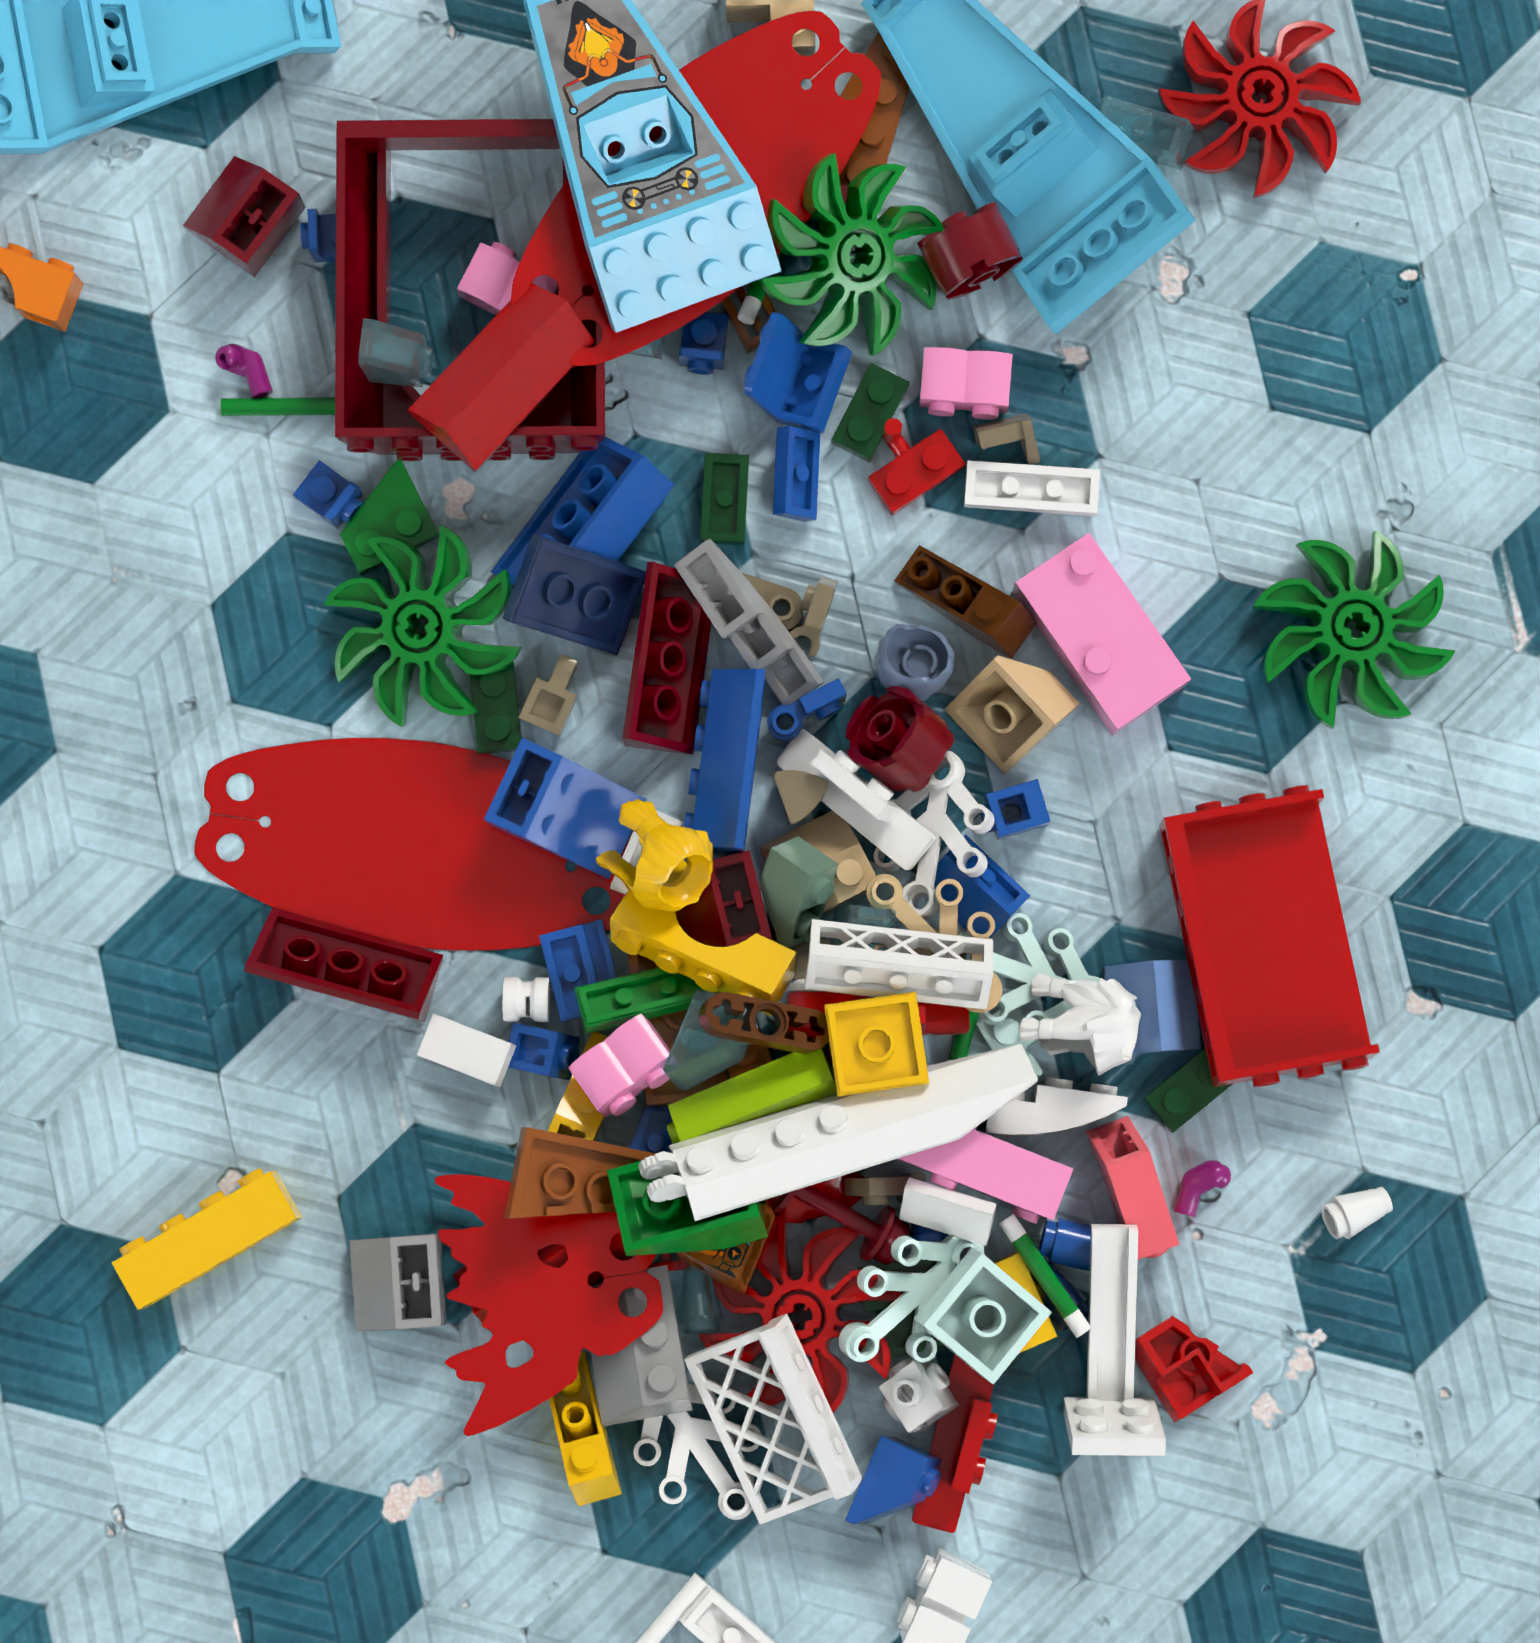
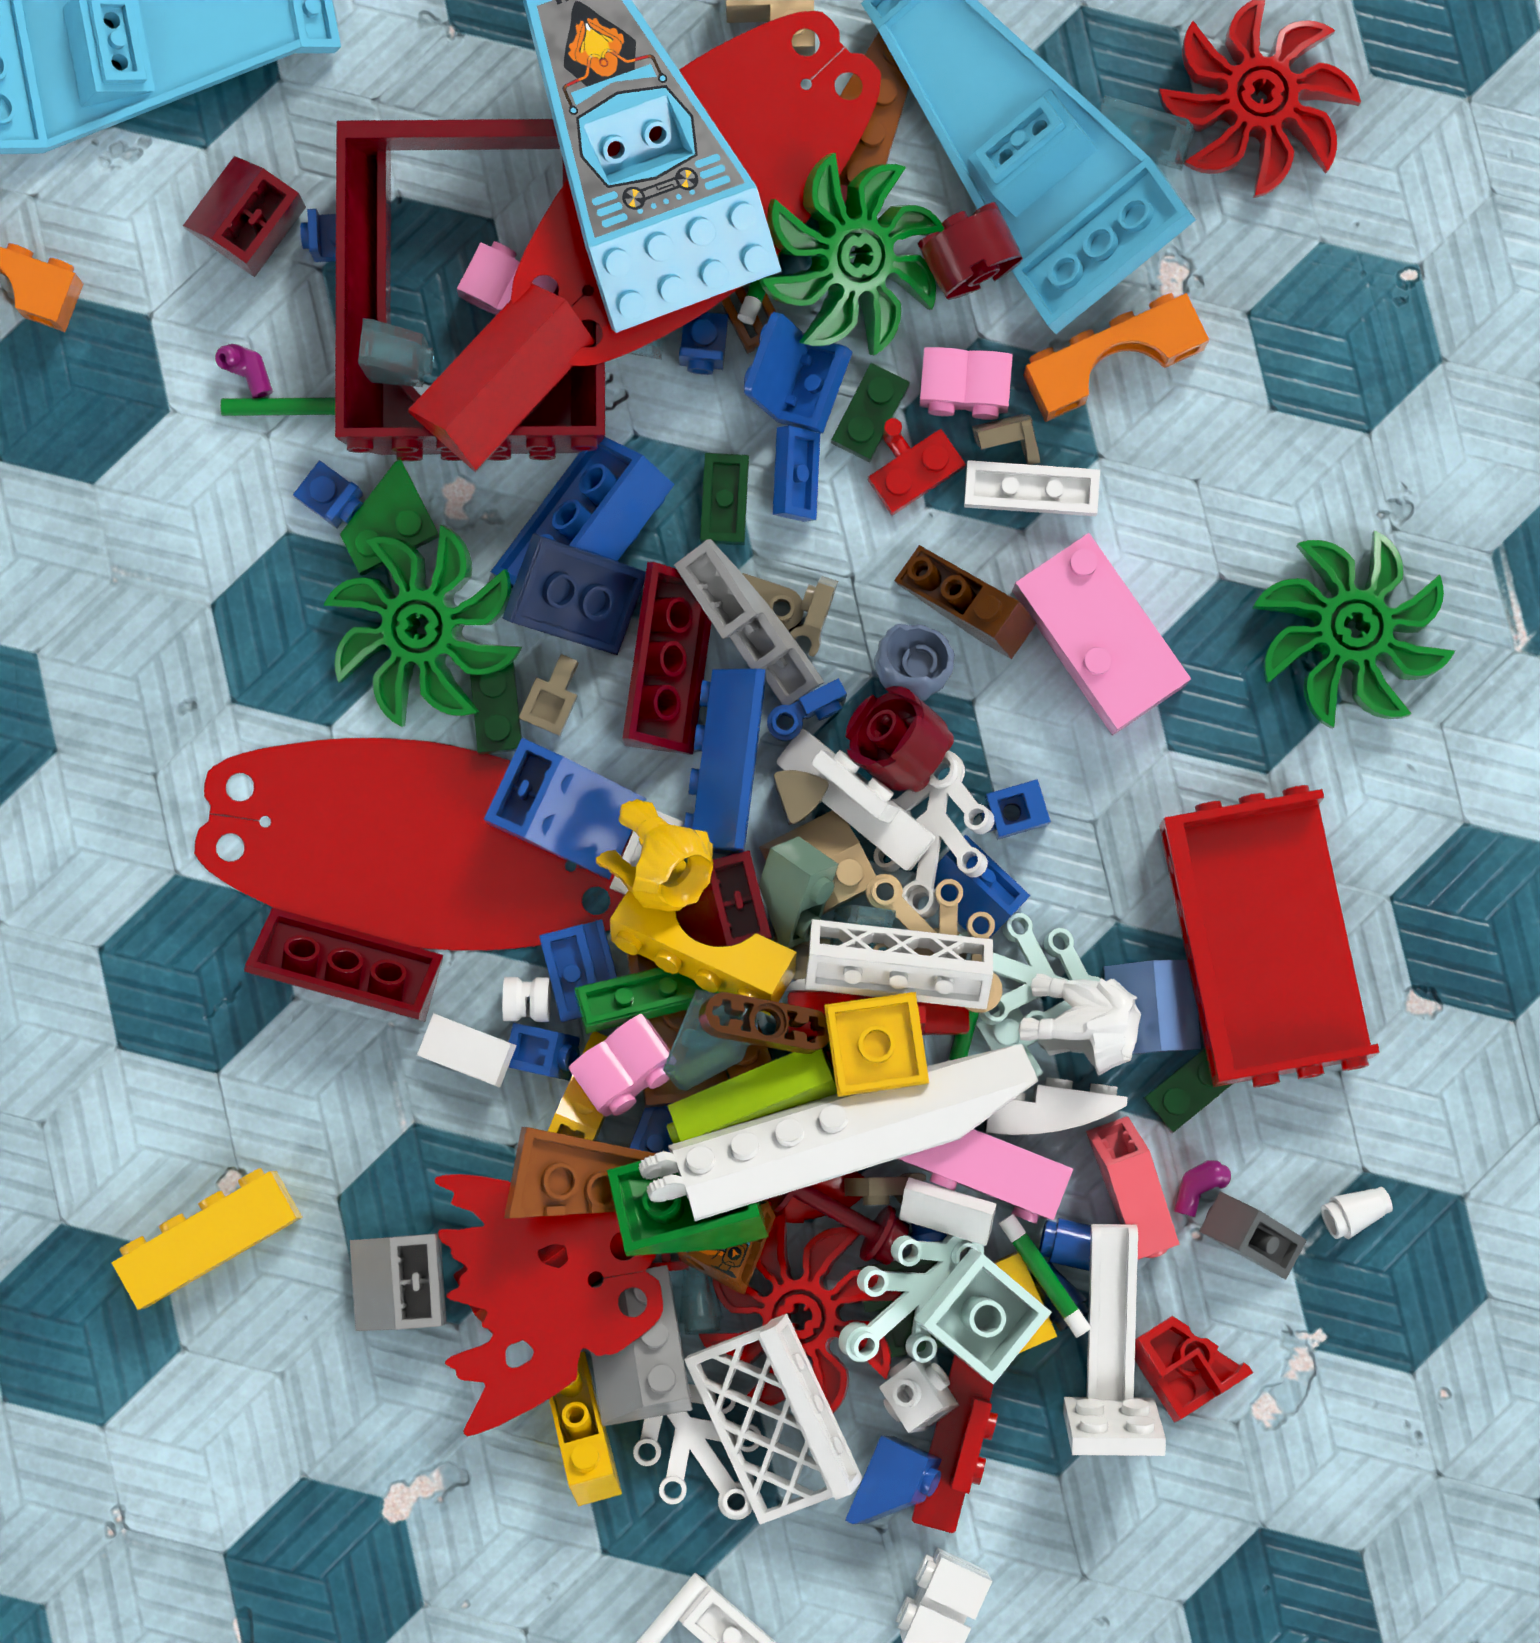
(1011, 709): tan slope -> none
(1164, 332): none -> orange arch
(1253, 1235): none -> dark grey slope

